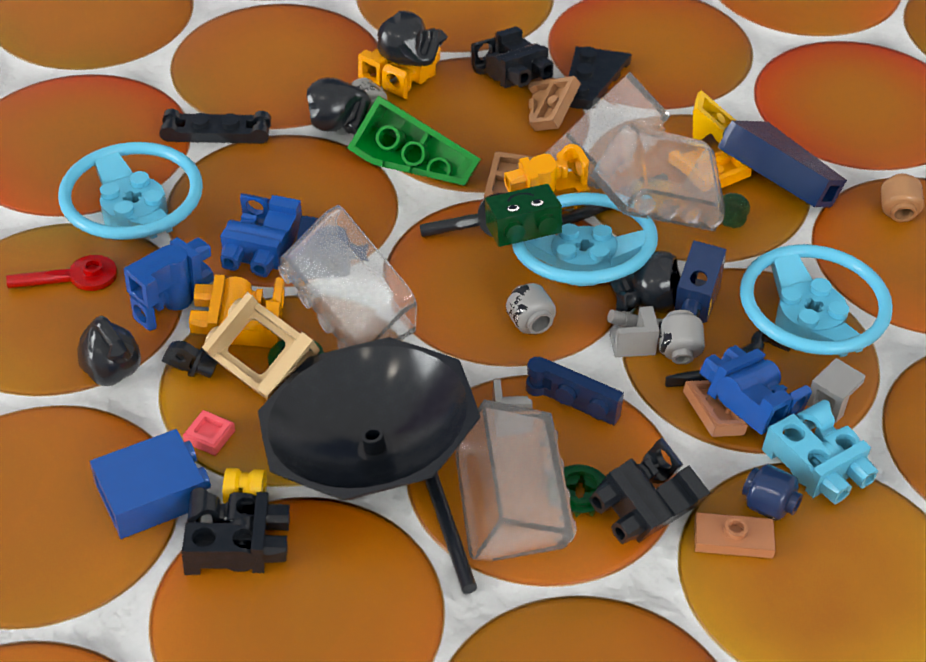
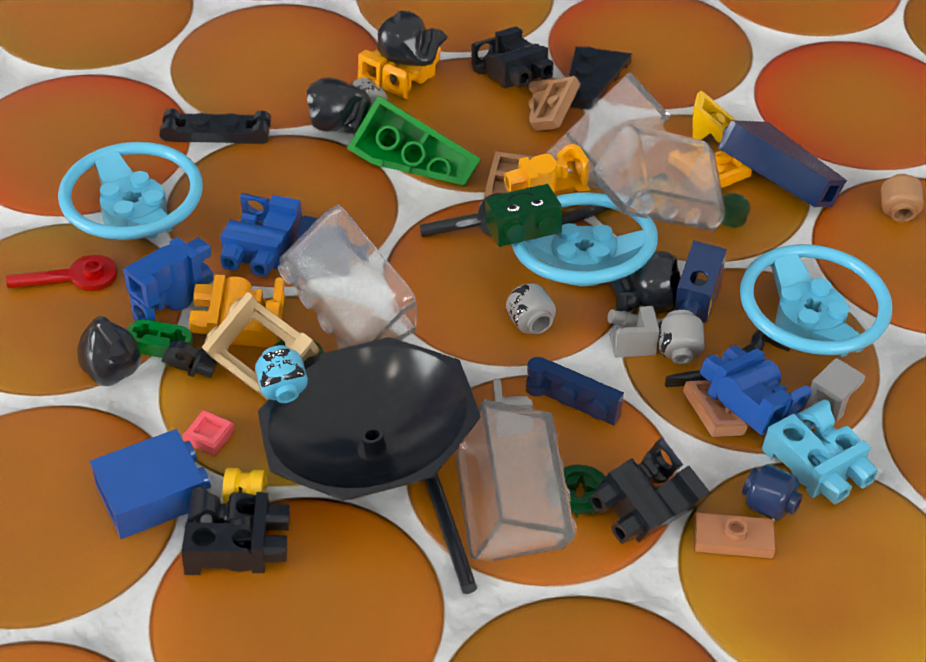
(156, 336): none -> green beam
(281, 374): none -> medium azure head

